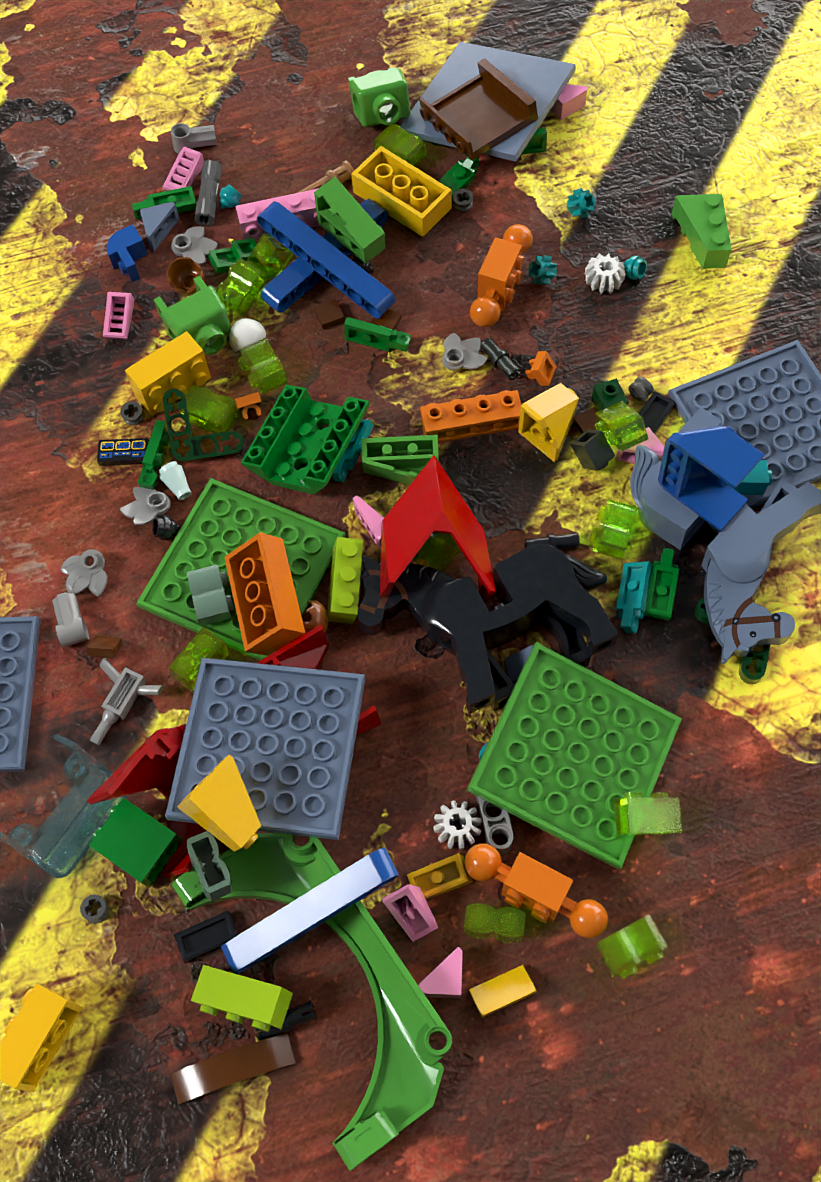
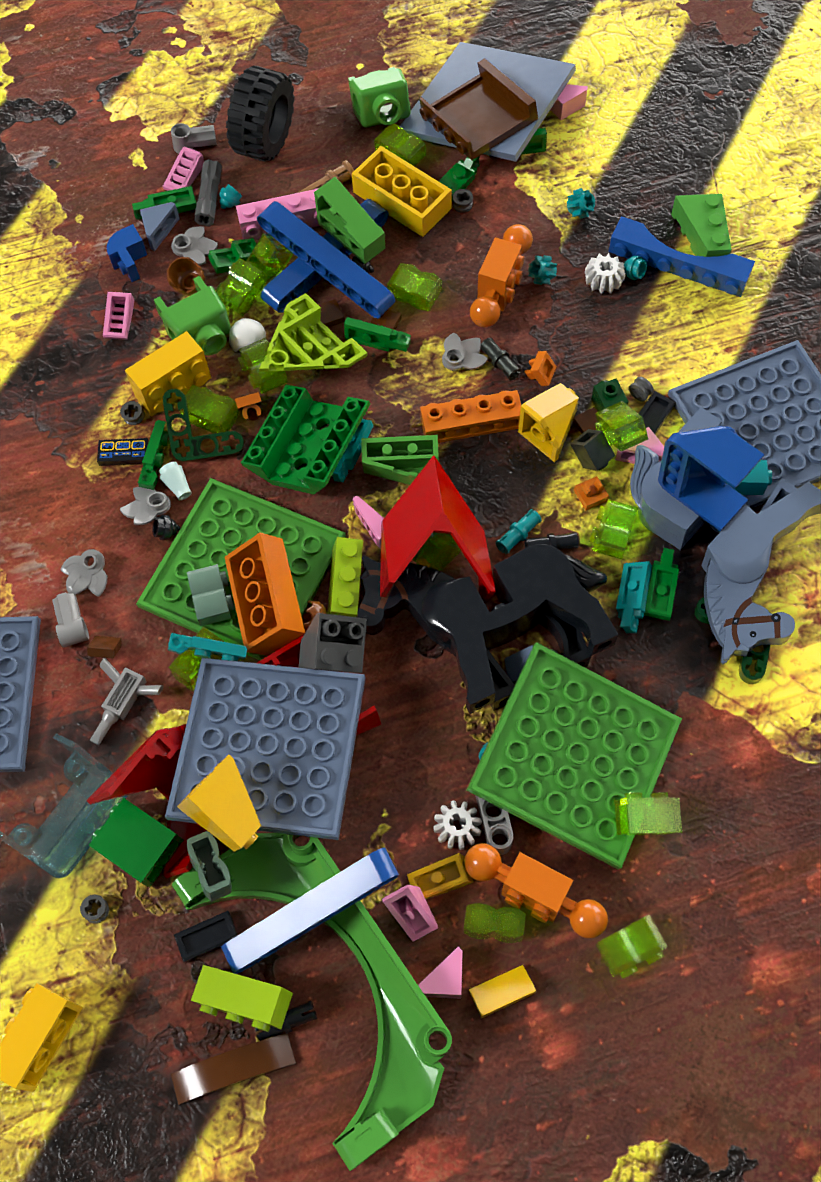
(206, 647): none -> teal hinge
(260, 113): none -> black tyre
(306, 343): none -> lime wedge
(334, 644): none -> dark grey slope
(415, 287): none -> clear neon green brick
(518, 531): none -> teal pin
(591, 493): none -> orange tile
(723, 273): none -> blue arch

